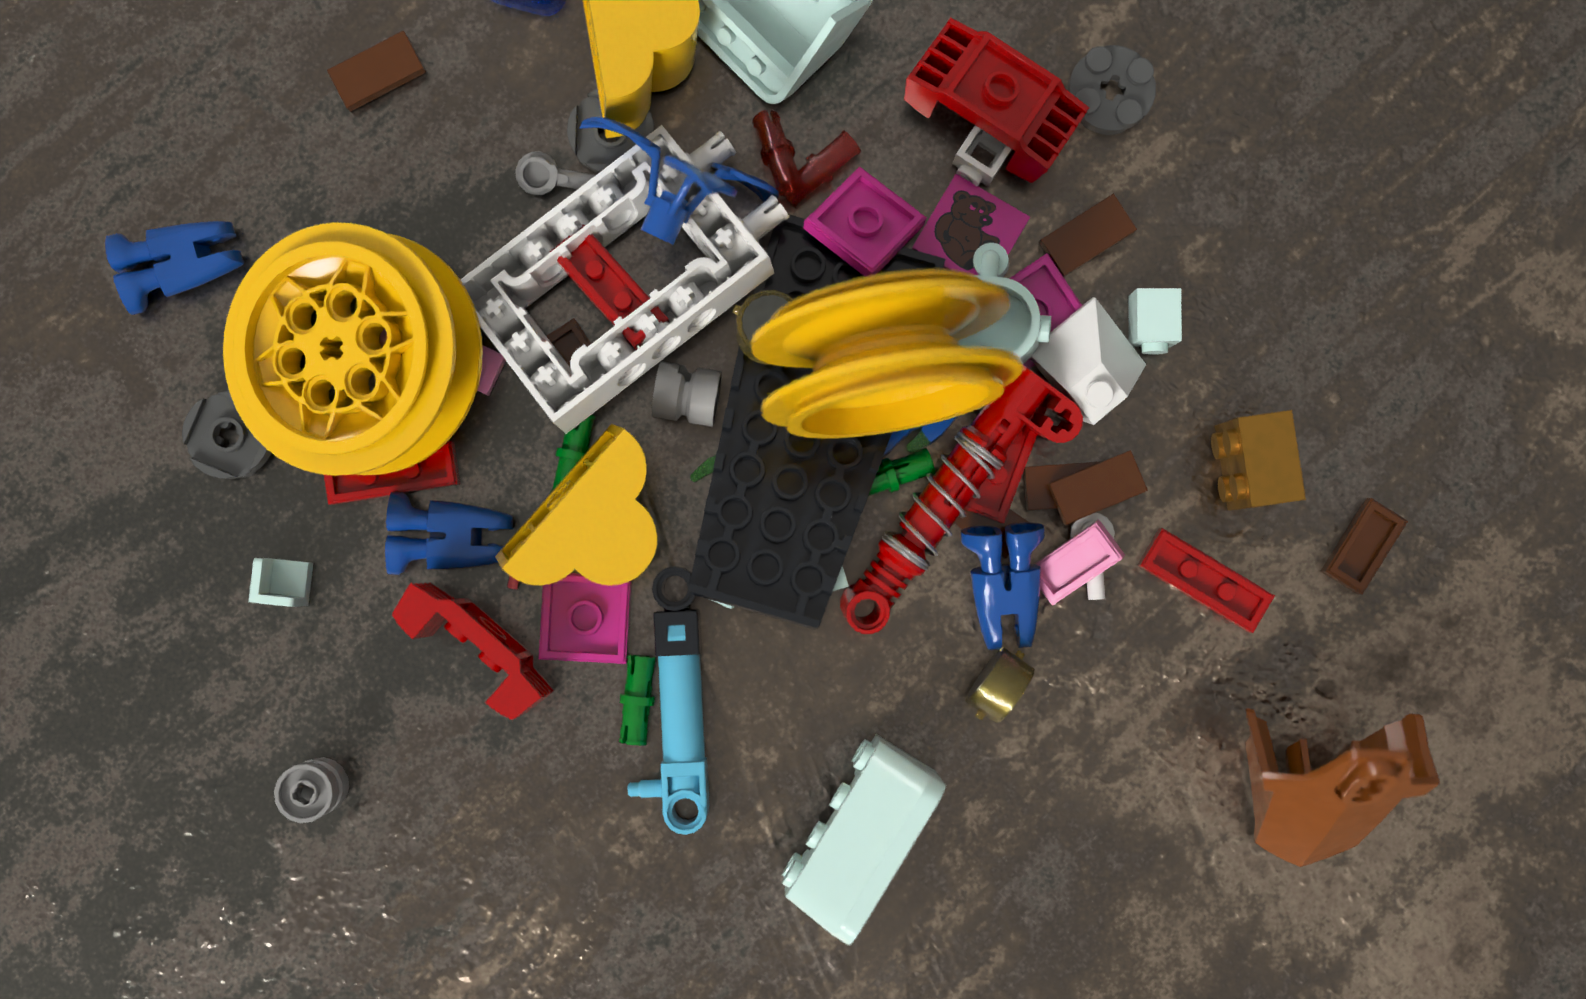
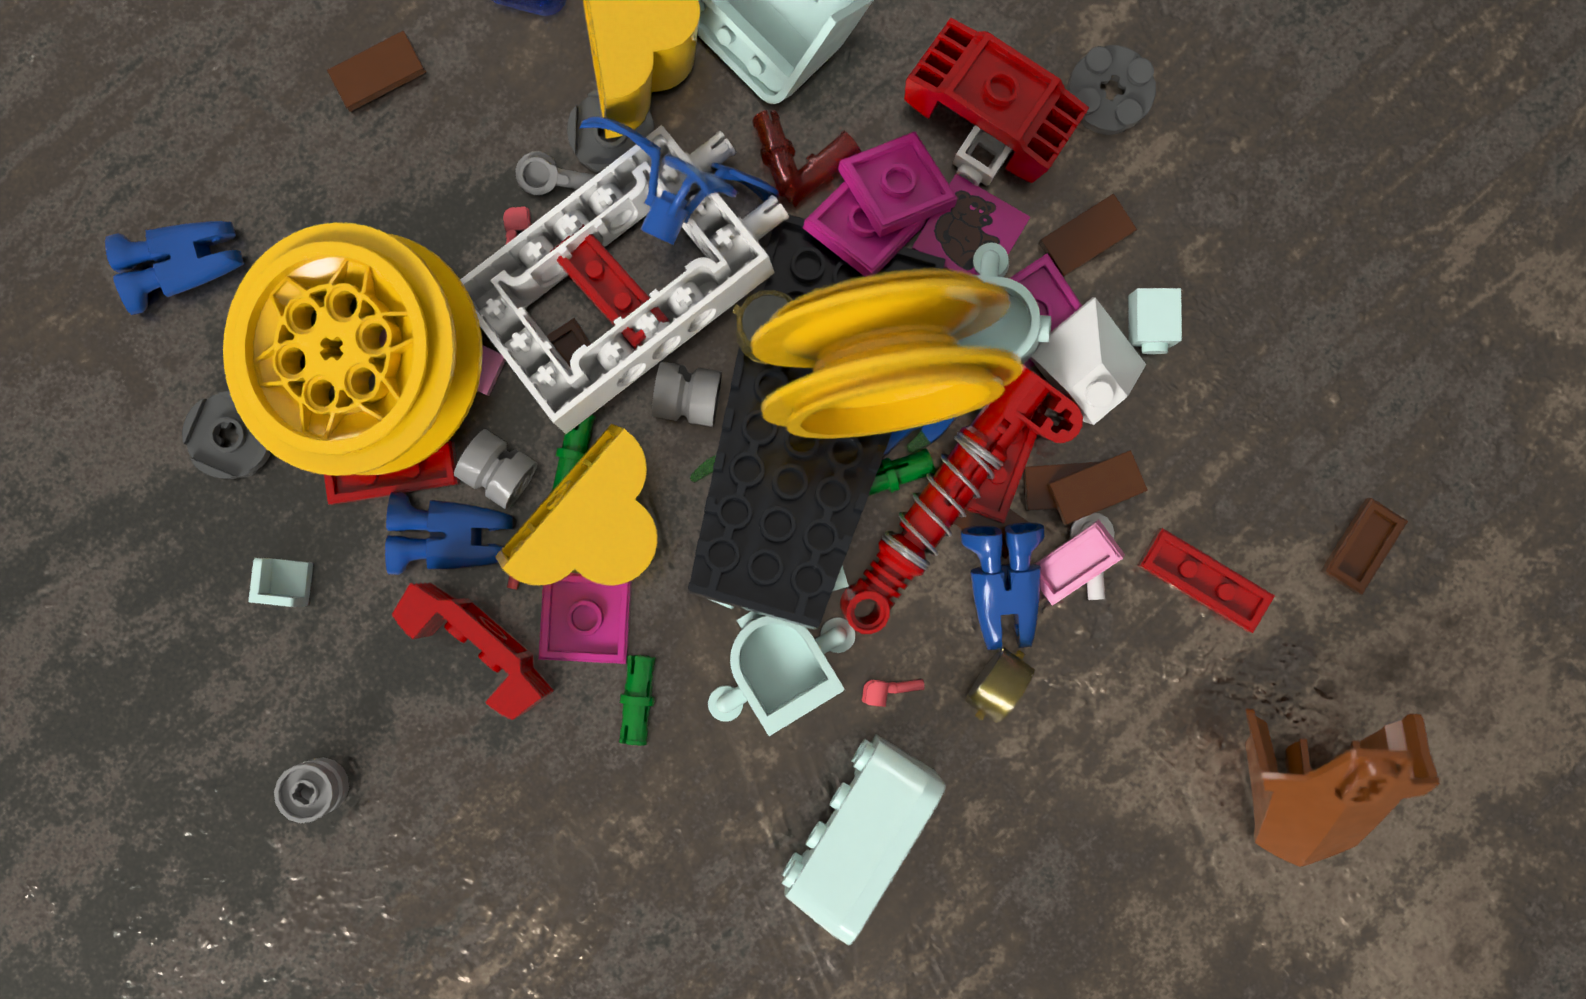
(491, 466): none -> light grey wheel
(516, 220): none -> coral hand
(683, 747): medium azure piece -> none
(780, 670): none -> light aqua piece
(876, 691): none -> coral hand
(897, 184): none -> dark pink tile
(1258, 461): pearl gold brick -> none

